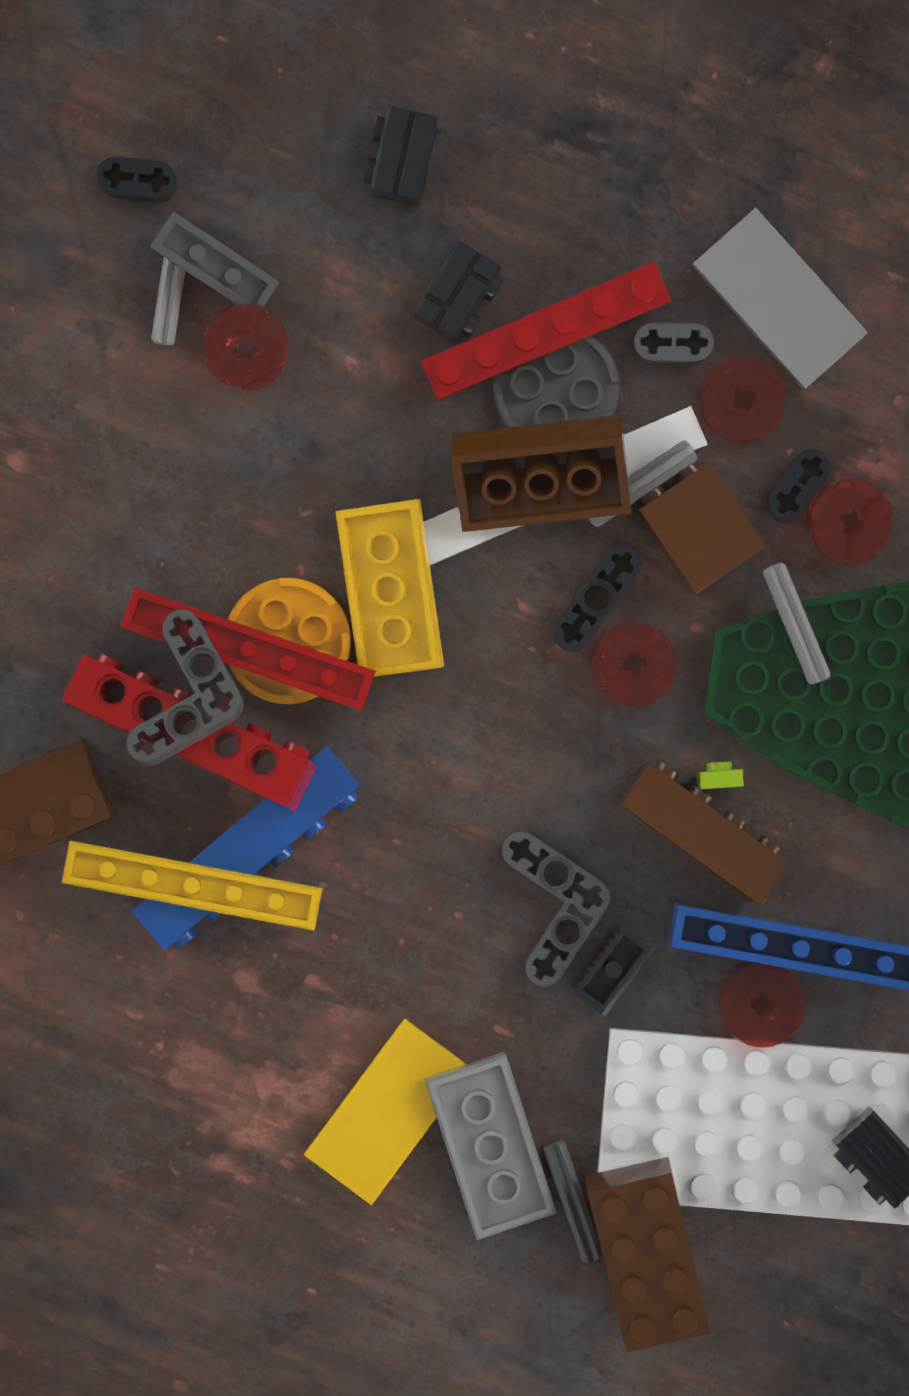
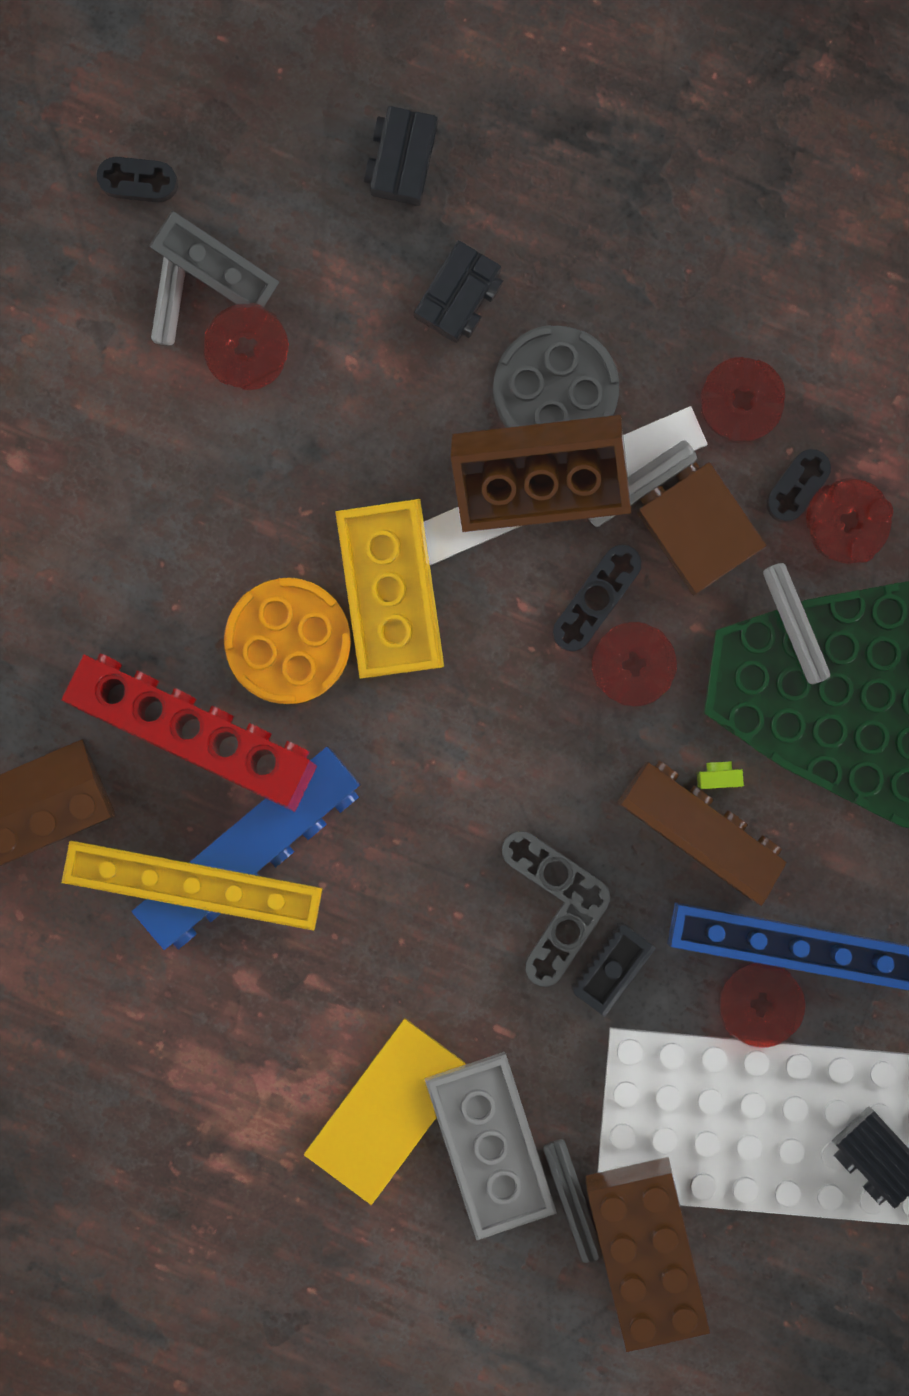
(199, 704): dark grey beam -> none
(256, 651): red plate -> none
(546, 331): red plate -> none
(673, 332): dark grey beam -> none
(779, 298): light grey tile -> none

